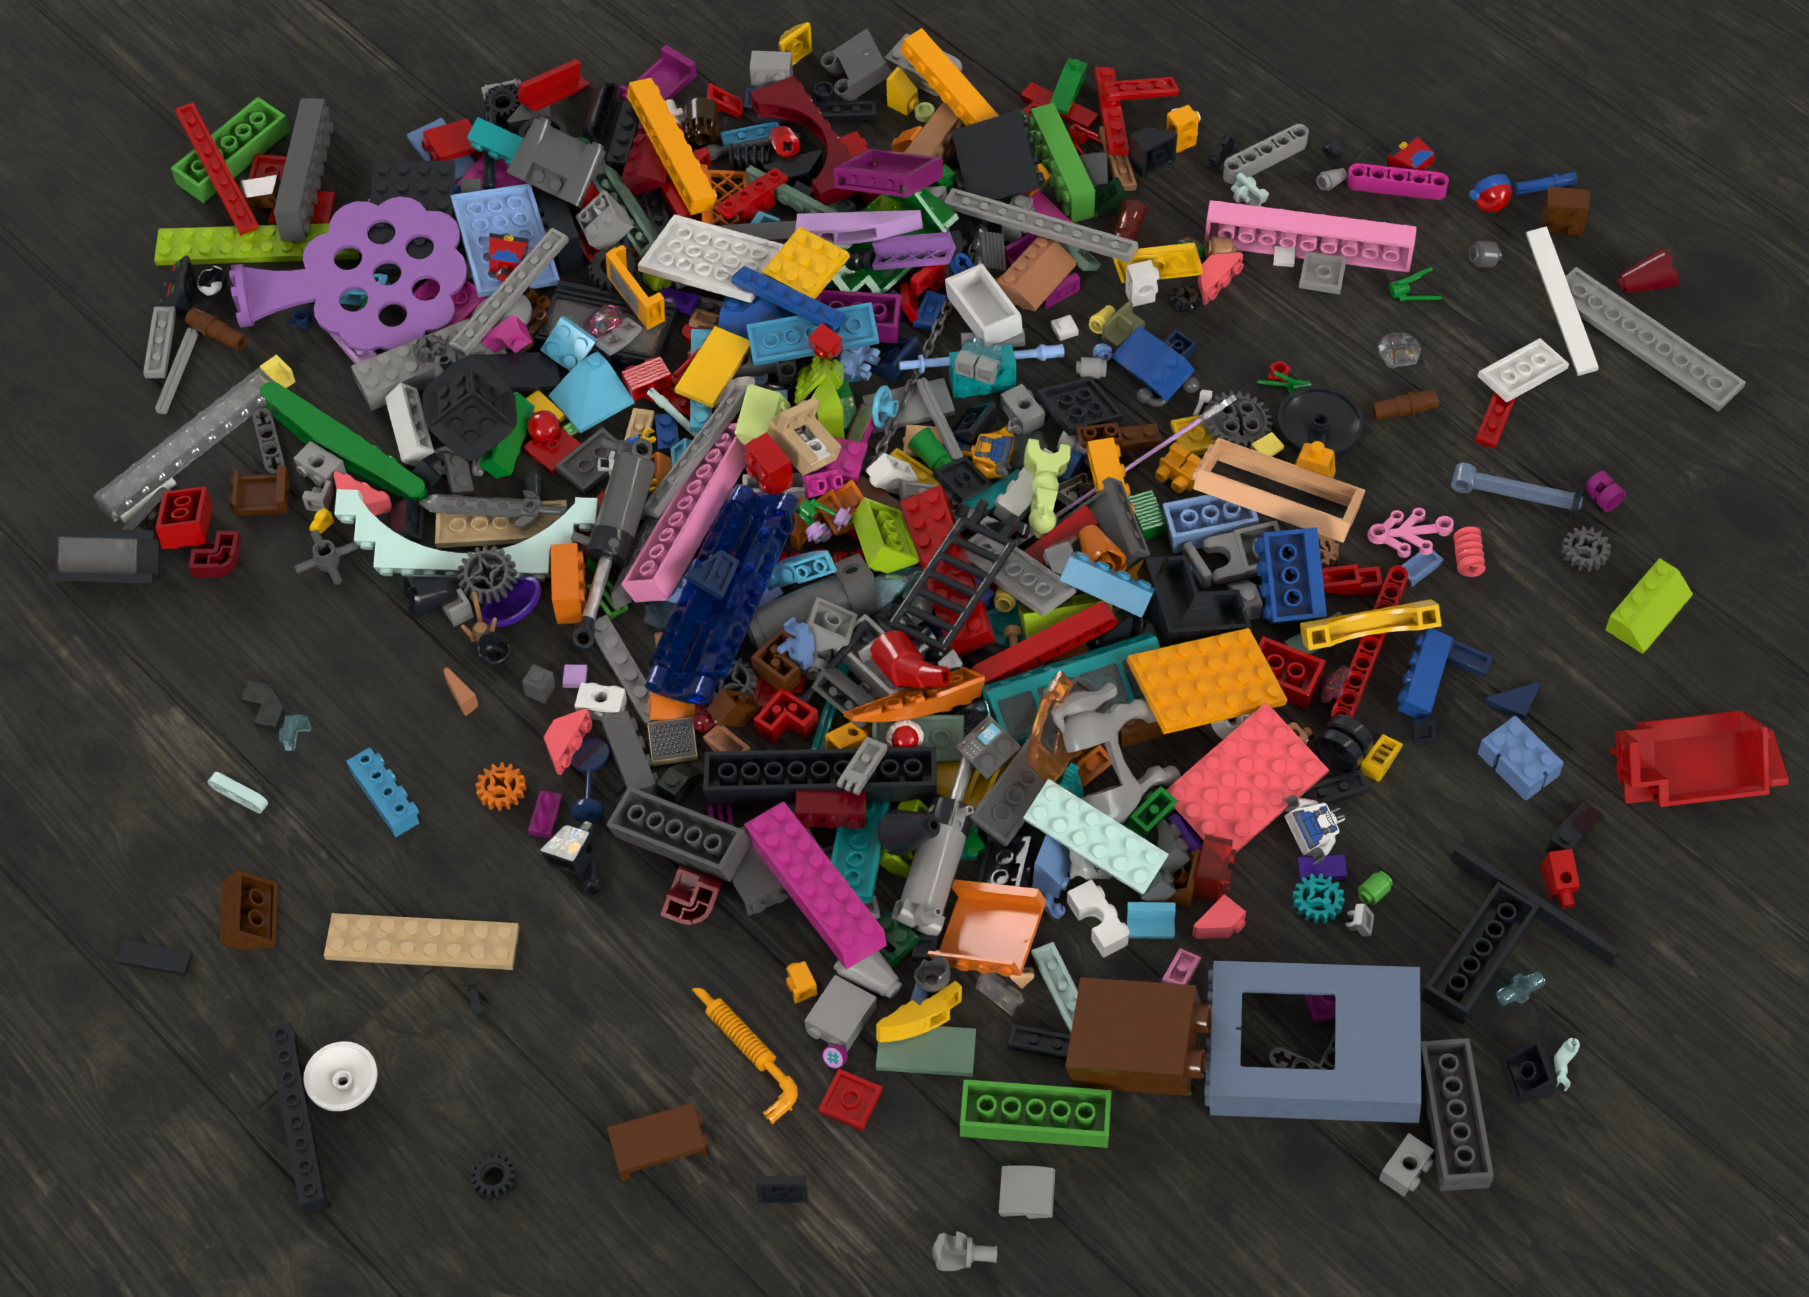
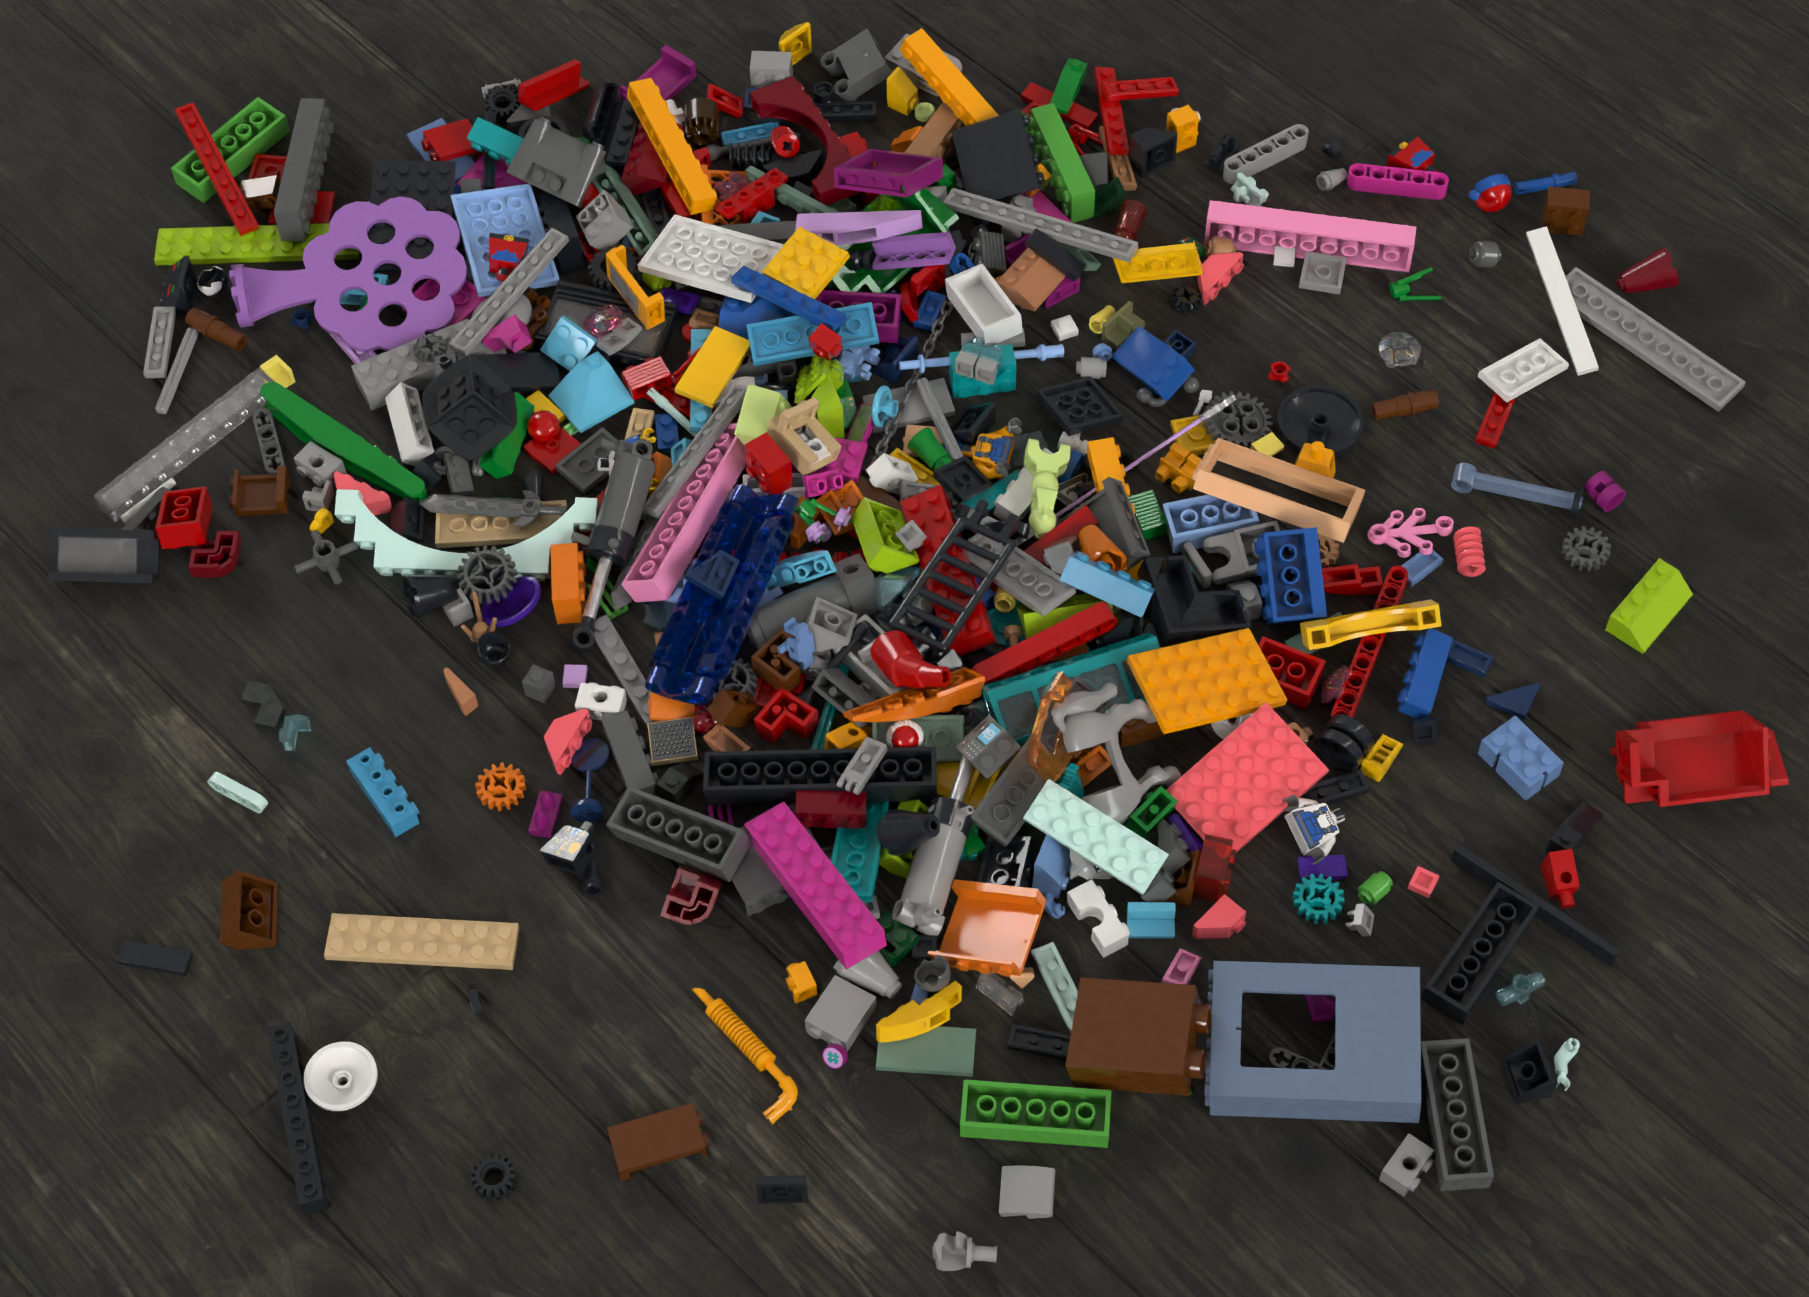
(729, 188): none -> clear pink plate
(850, 1100): red tile -> none
(911, 536): none -> light grey tile
(1021, 404): light grey brick -> none
(1055, 254): none -> black tile
(1128, 438): reddish brown slope -> none
(1141, 282): white brick -> none
(1292, 384): green plant -> none
(1423, 882): none -> coral plate

